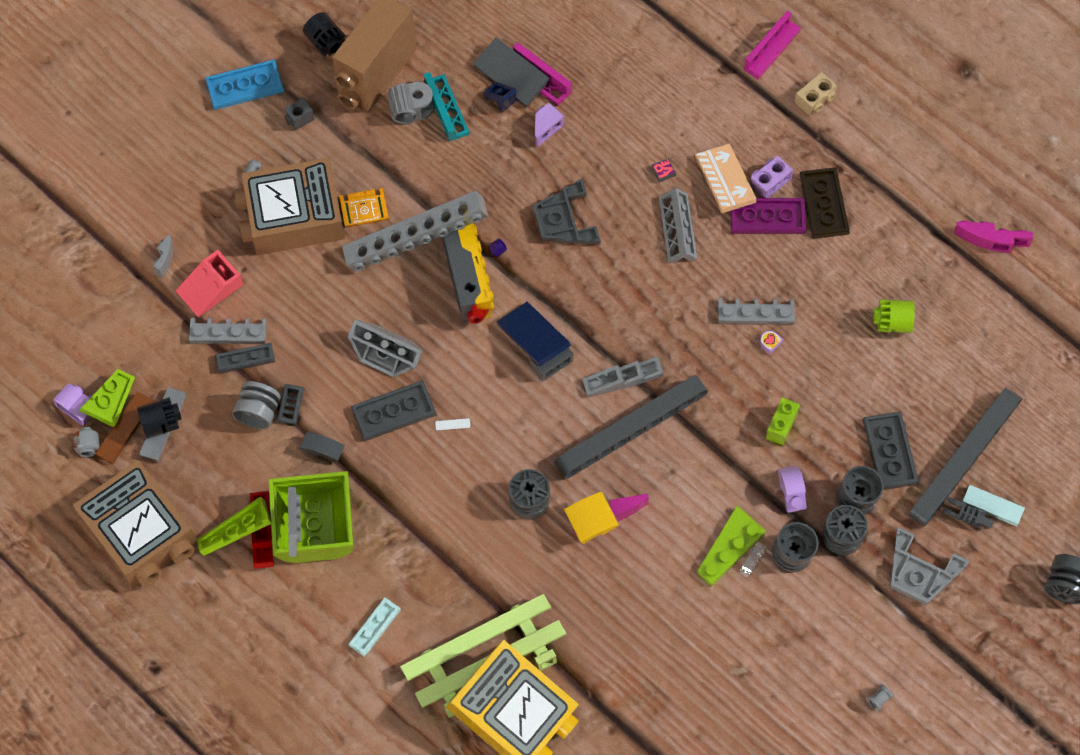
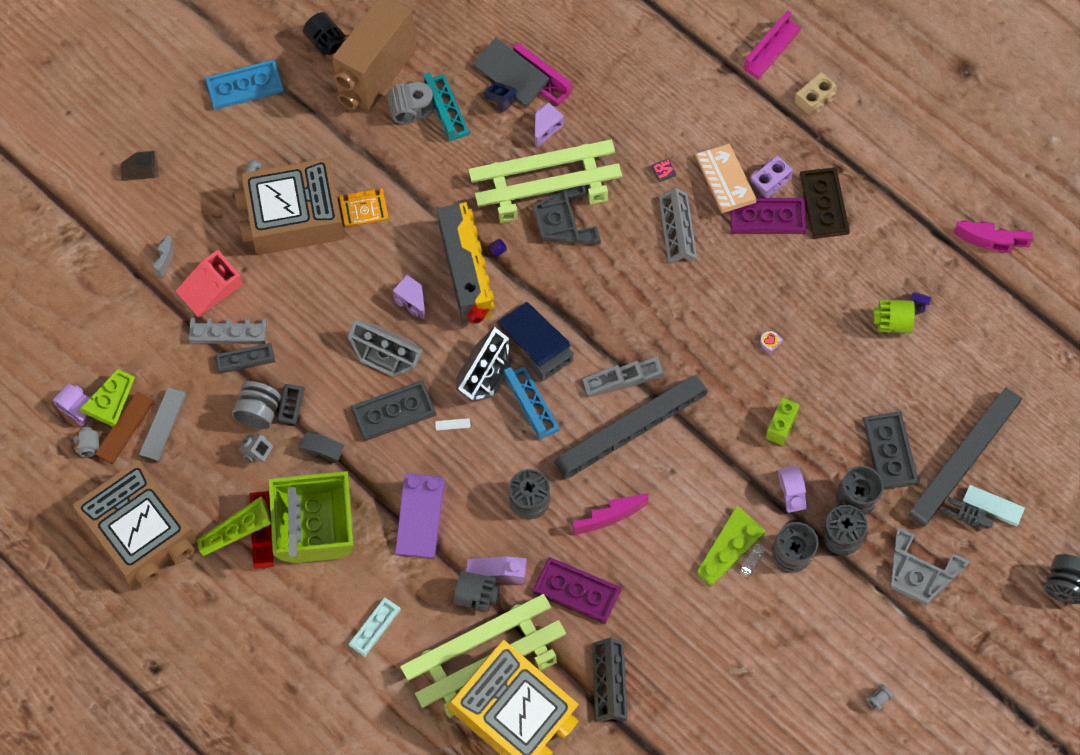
(140, 166): none -> clear smoke slope
(159, 417): black gear -> none
(255, 448): none -> light grey brick
(299, 107): dark grey brick -> none
(405, 230): light grey brick -> none
(410, 295): none -> lavender slope
(420, 515): none -> medium lavender slope
(476, 591): none -> dark grey gear
(485, 366): none -> dark grey wedge
(504, 194): none -> yellowish green fence
(504, 569): none -> lavender slope
(528, 404): none -> dark azure fence
(577, 590): none -> magenta tile
(591, 517): yellow slope -> none
(613, 677): none -> dark grey fence
(756, 313): light grey hinge -> none
(921, 299): none -> dark purple tile

